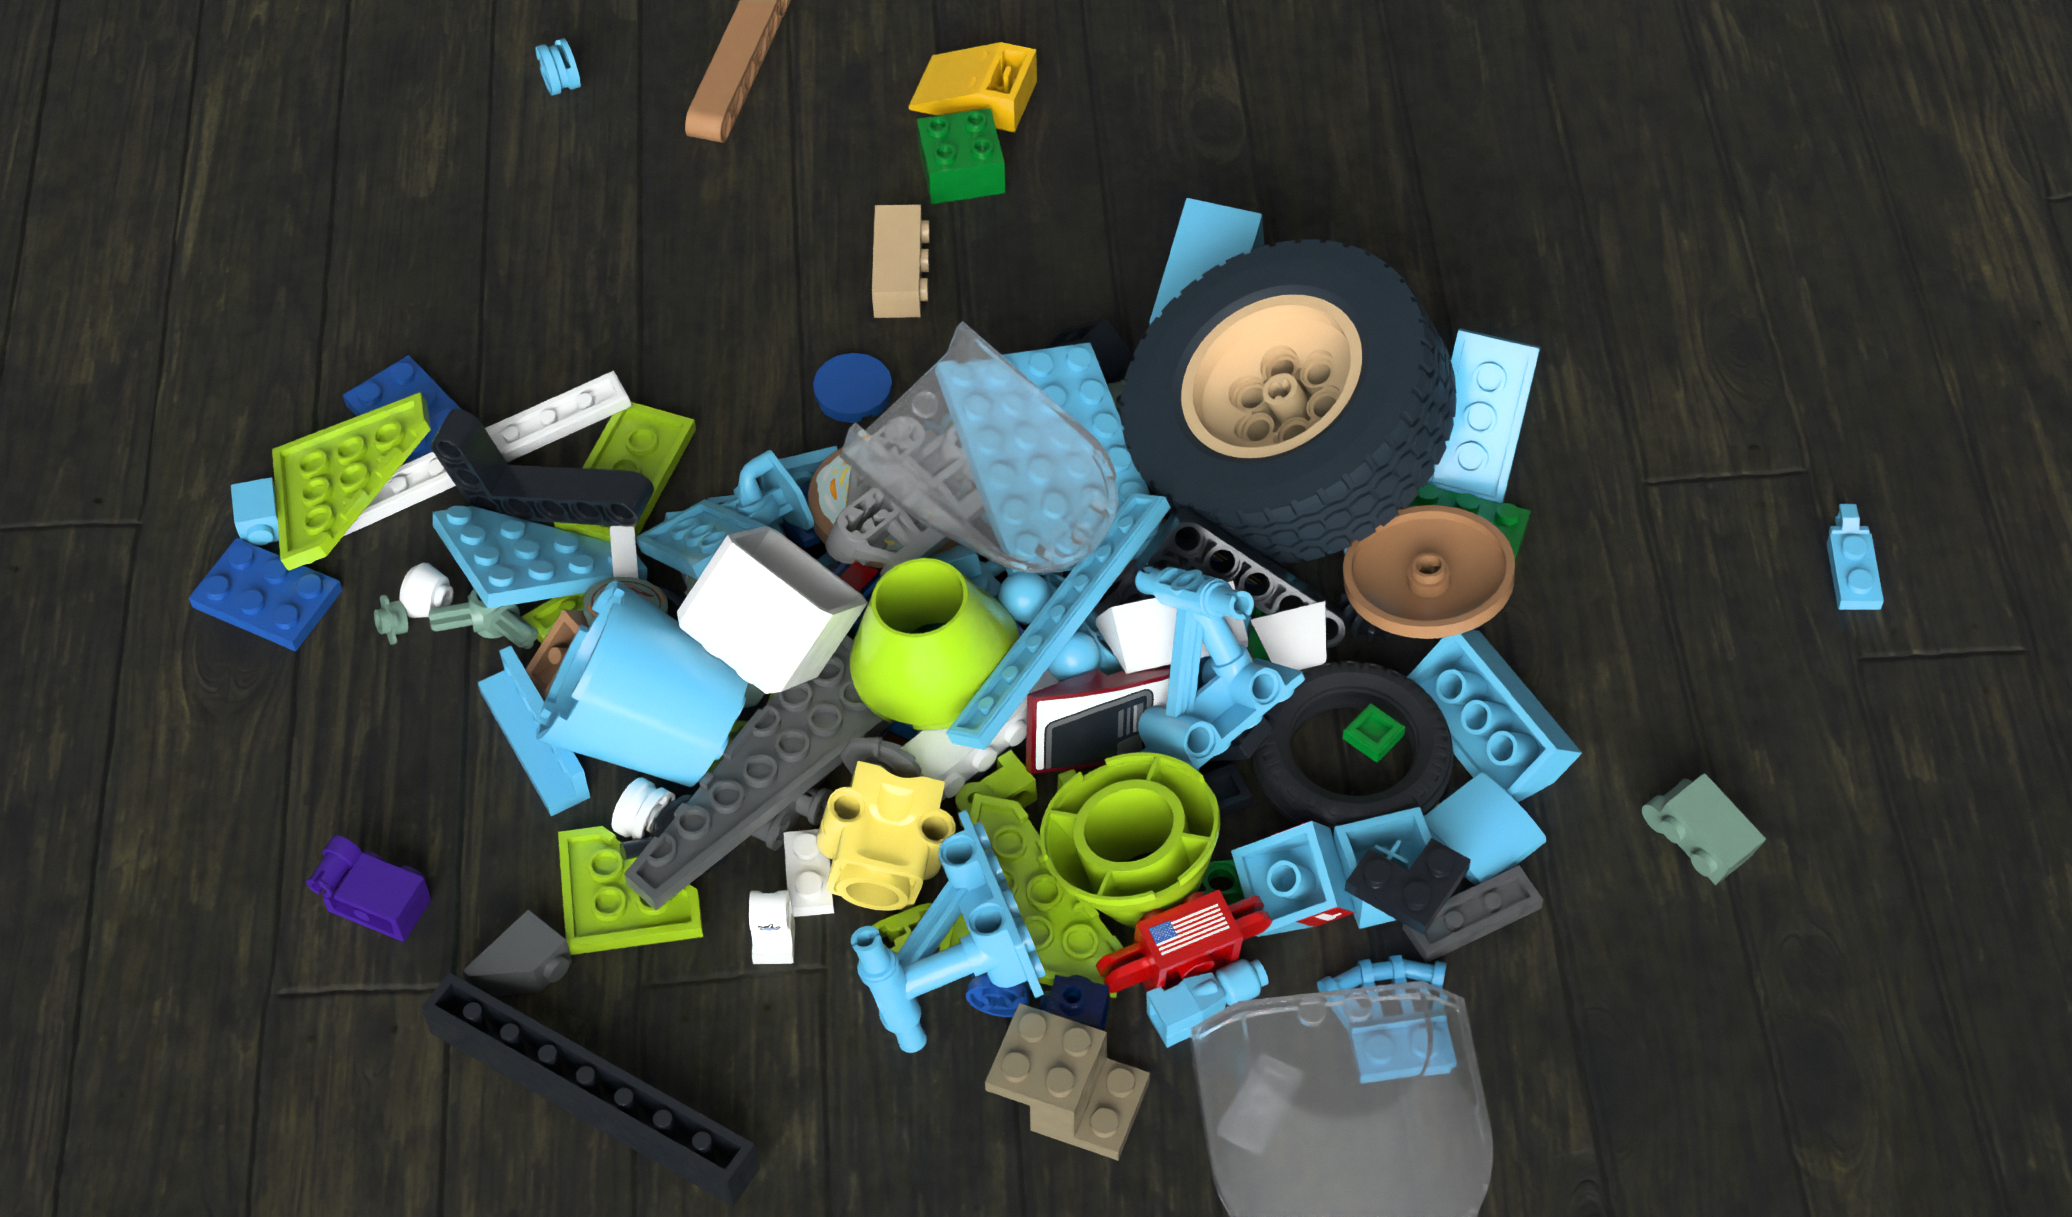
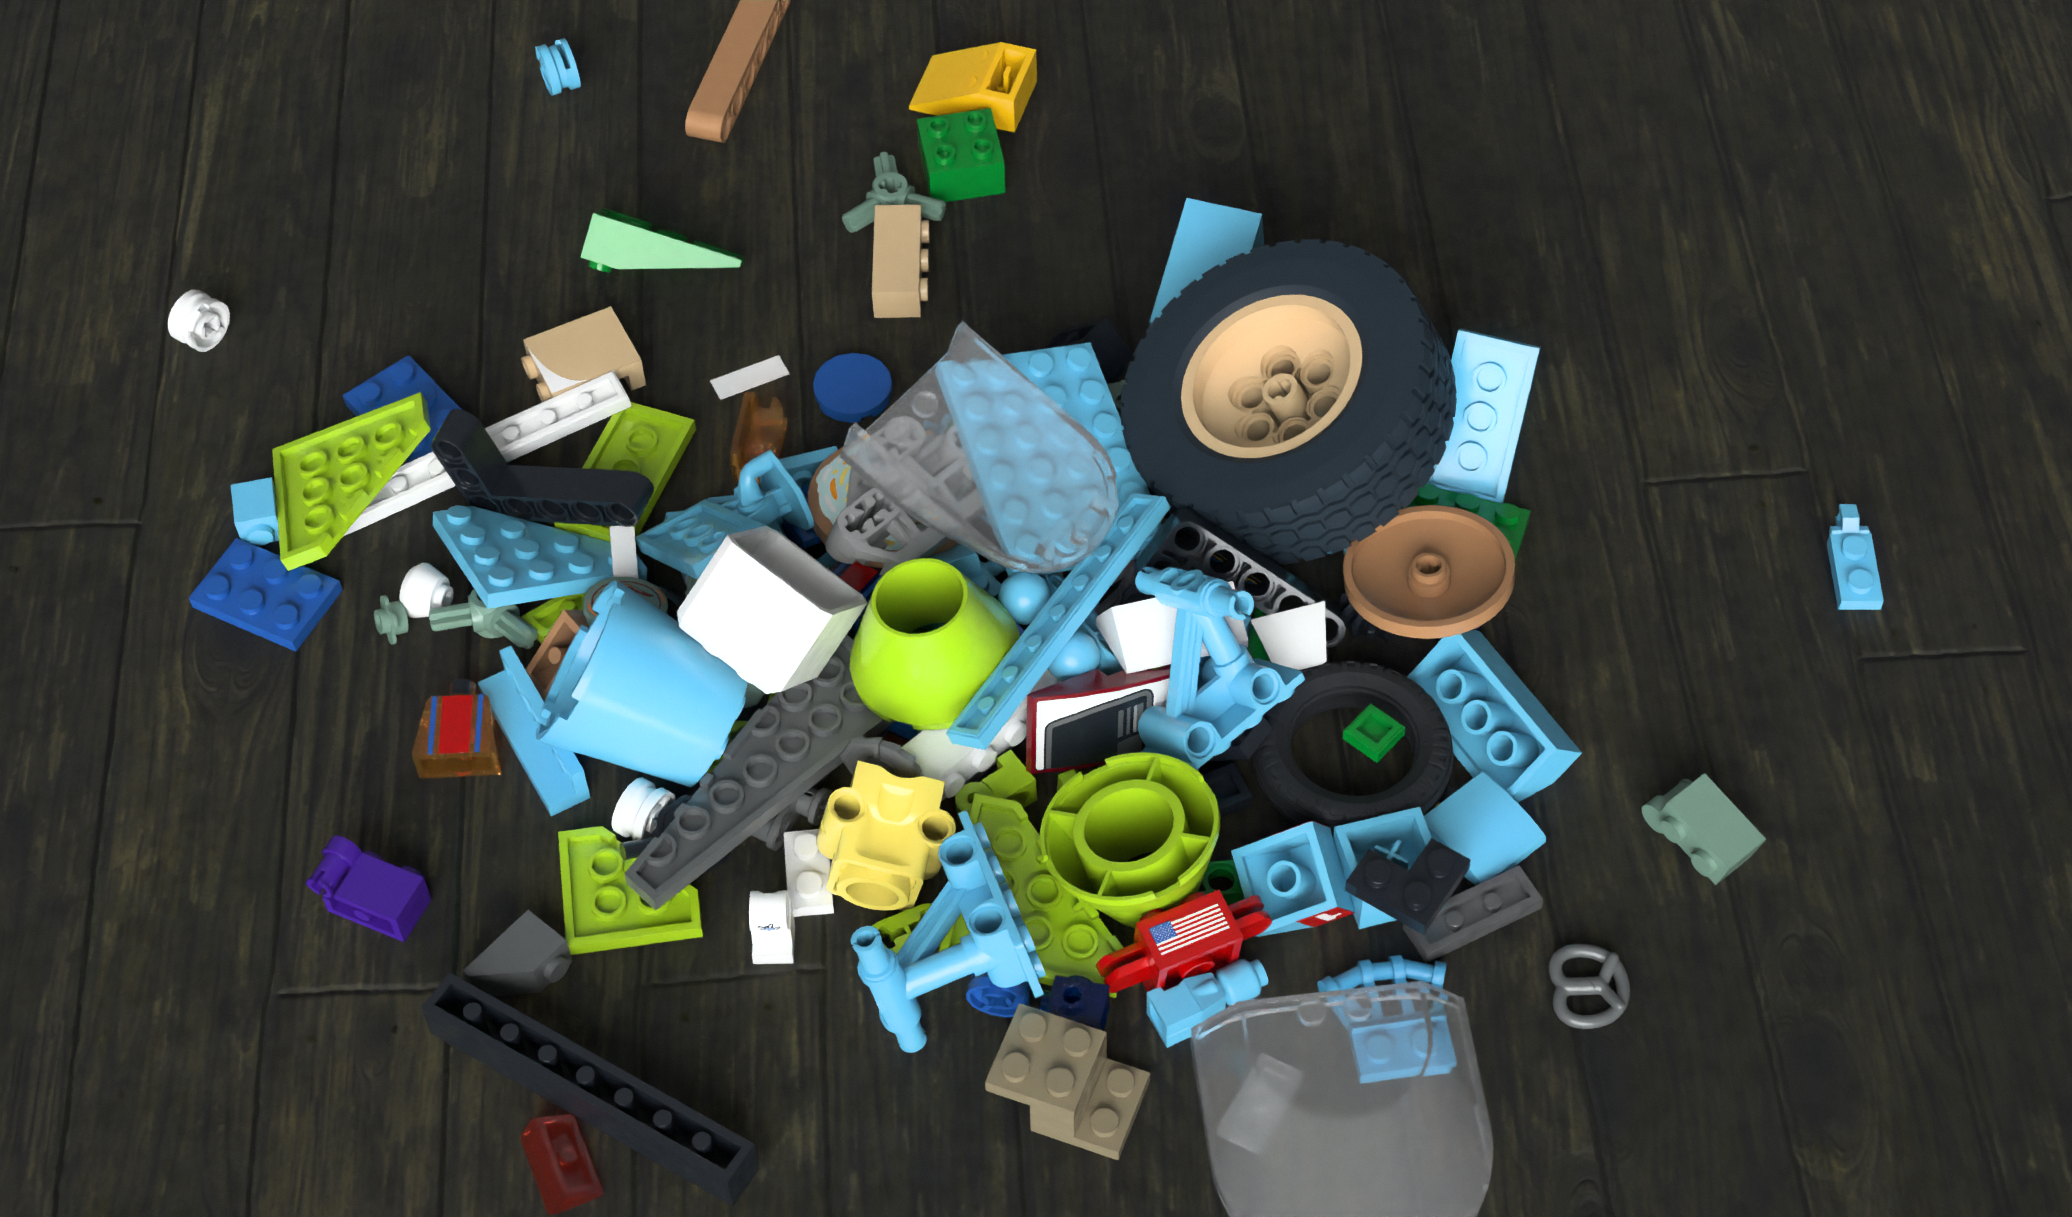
(198, 320): none -> white wheel
(457, 735): none -> clear orange torso
(560, 1162): none -> clear red slope
(580, 353): none -> tan panel
(628, 243): none -> wedge
(749, 377): none -> white sticker
(756, 432): none -> clear orange hinge
(890, 189): none -> sand green bush
(1595, 985): none -> dark grey piece

